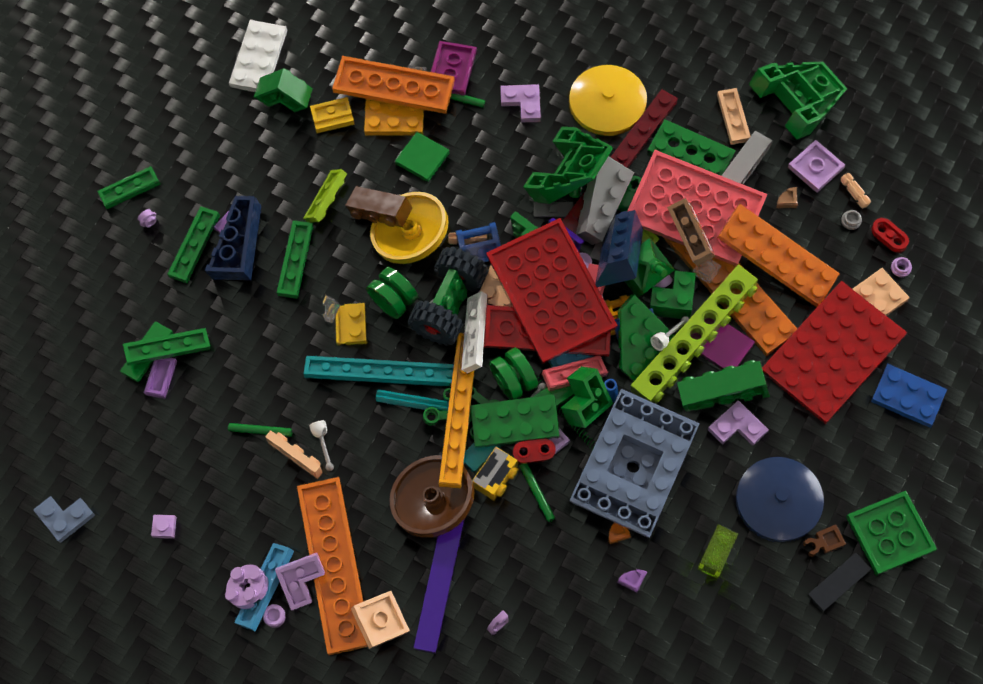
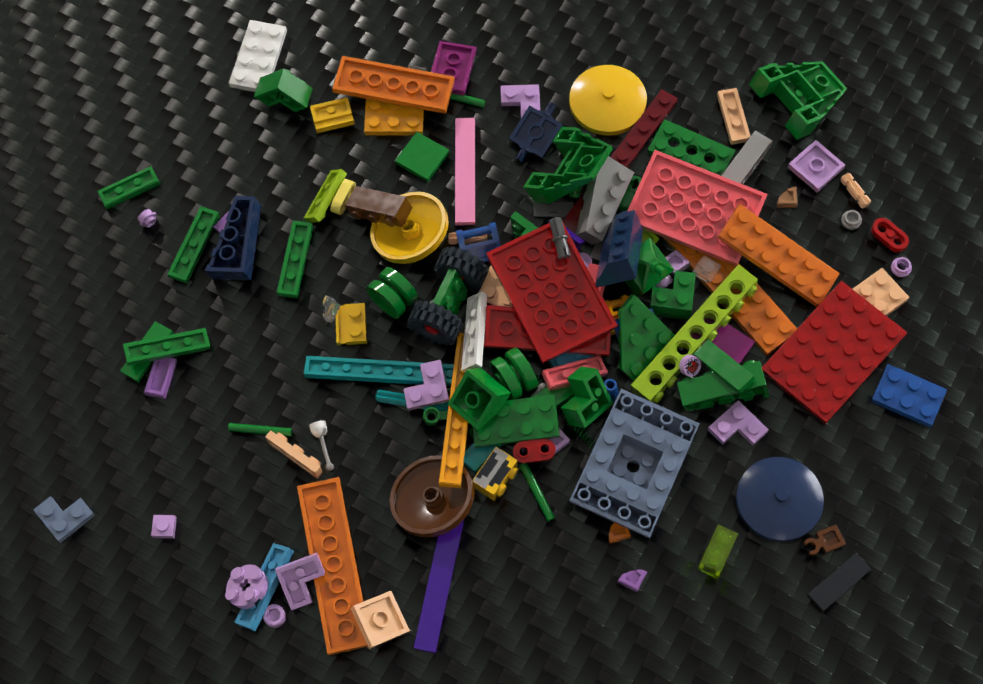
(342, 196): none -> light yellow beam
(432, 391): none -> lavender plate
(464, 171): none -> bright pink tile
(478, 397): none -> green slope
(498, 622): lavender tile -> none
(535, 132): none -> dark blue plate
(559, 238): none -> dark grey axle
(661, 340): white hinge -> none
(677, 261): none -> lavender plate
(690, 365): none -> lavender tile
(691, 231): medium nougat brick -> none
(724, 366): none -> green tile
(891, 533): green plate -> none

